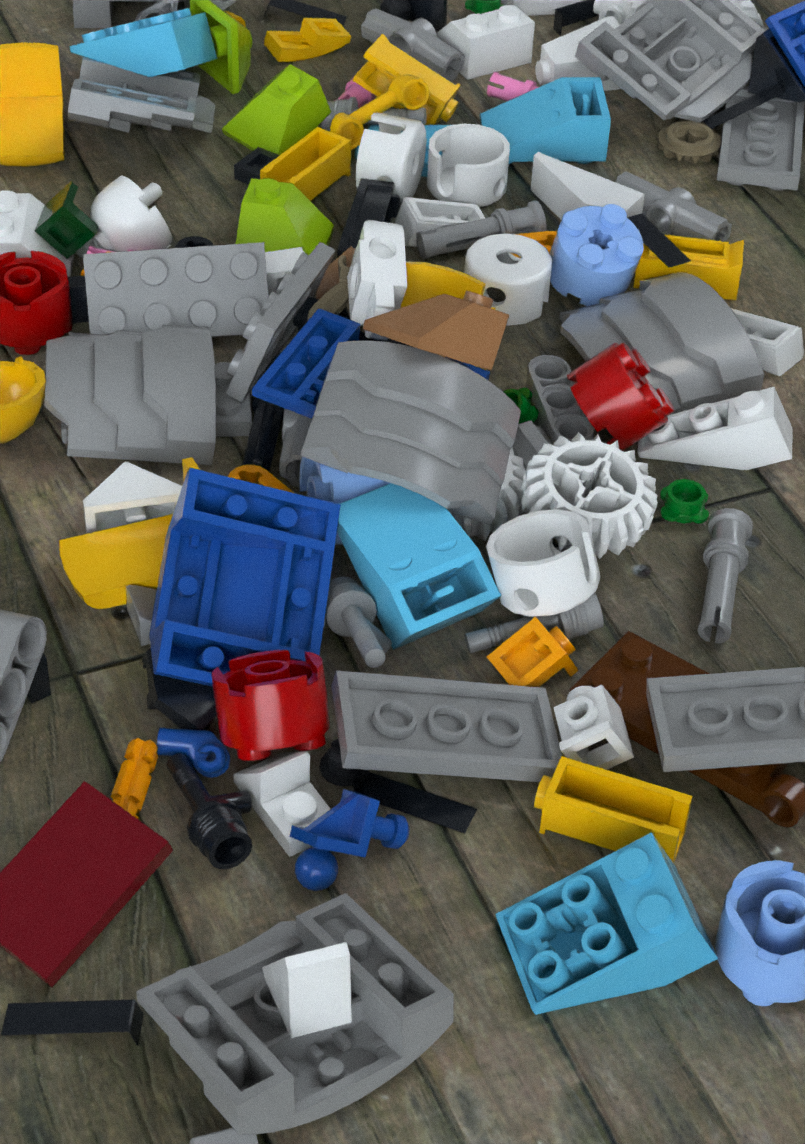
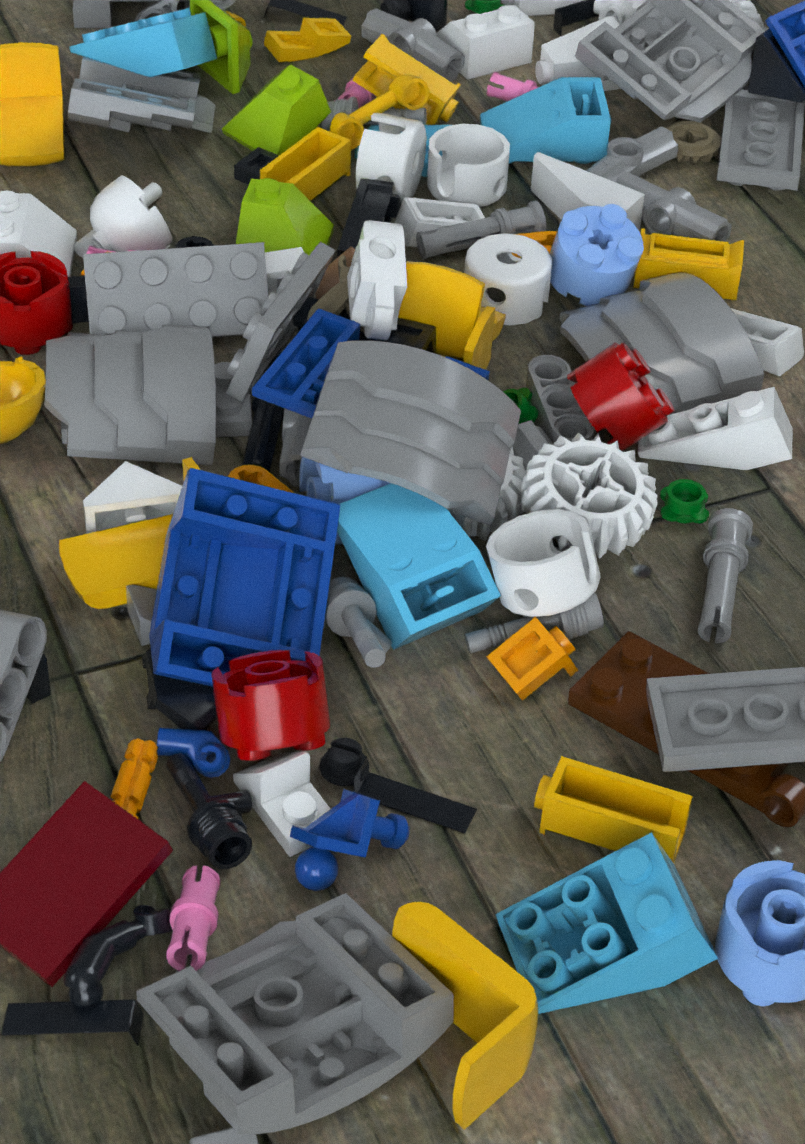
(64, 223): dark green panel -> none
(99, 949): none -> black arm
(193, 918): none -> bright pink pin
(312, 989): white slope -> none
(444, 727): light grey plate -> none
(448, 327): medium nougat slope -> none
(489, 1005): none -> yellow piece
(588, 718): white brick -> none
(636, 154): none -> light grey piece
(658, 242): black piece -> none
(748, 103): black piece -> none

